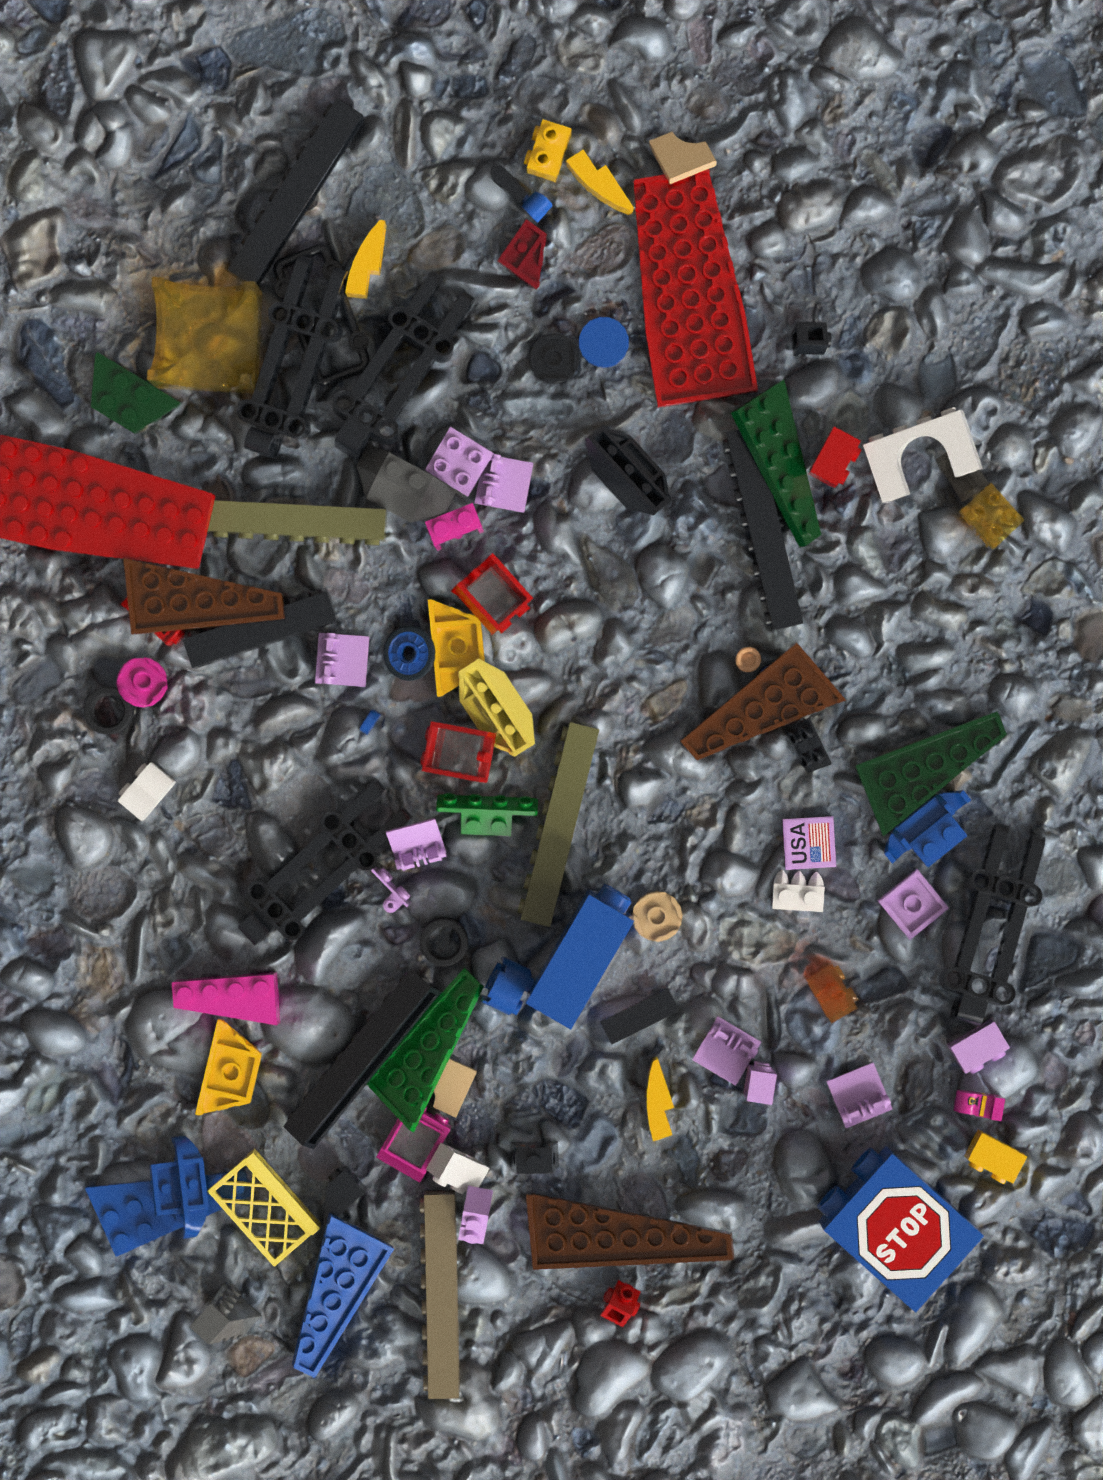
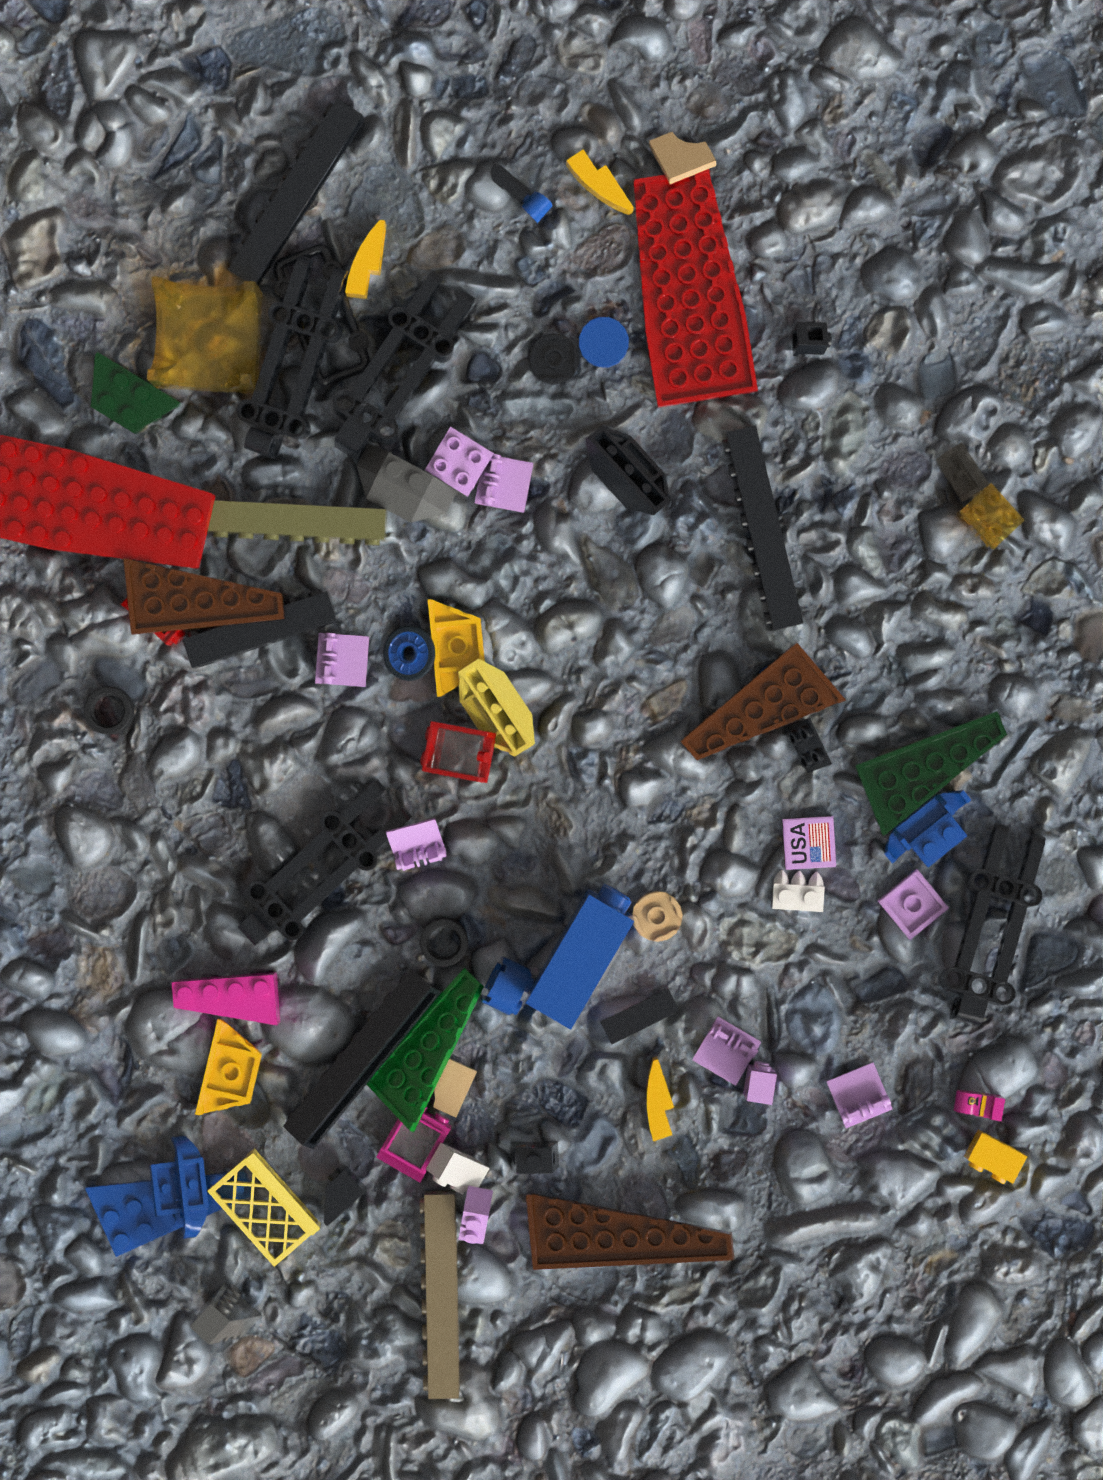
(142, 682): dark pink tile -> none
(146, 790): white brick -> none
(342, 1277): blue wing -> none
(369, 722): blue tile -> none
(399, 895): lavender hinge -> none
(453, 525): dark pink window -> none
(486, 813): green bracket -> none
(493, 595): window -> none
(525, 254): dark red wing -> none
(548, 151): yellow brick -> none
(559, 825): olive brick -> none
(620, 1303): red brick -> none
(748, 659): light nougat tile -> none
(774, 443): dark green wing -> none
(831, 992): clear orange brick -> none
(834, 458): red brick -> none
(886, 452): white arch -> none
(898, 1226): brick -> none
(978, 1047): lavender brick -> none

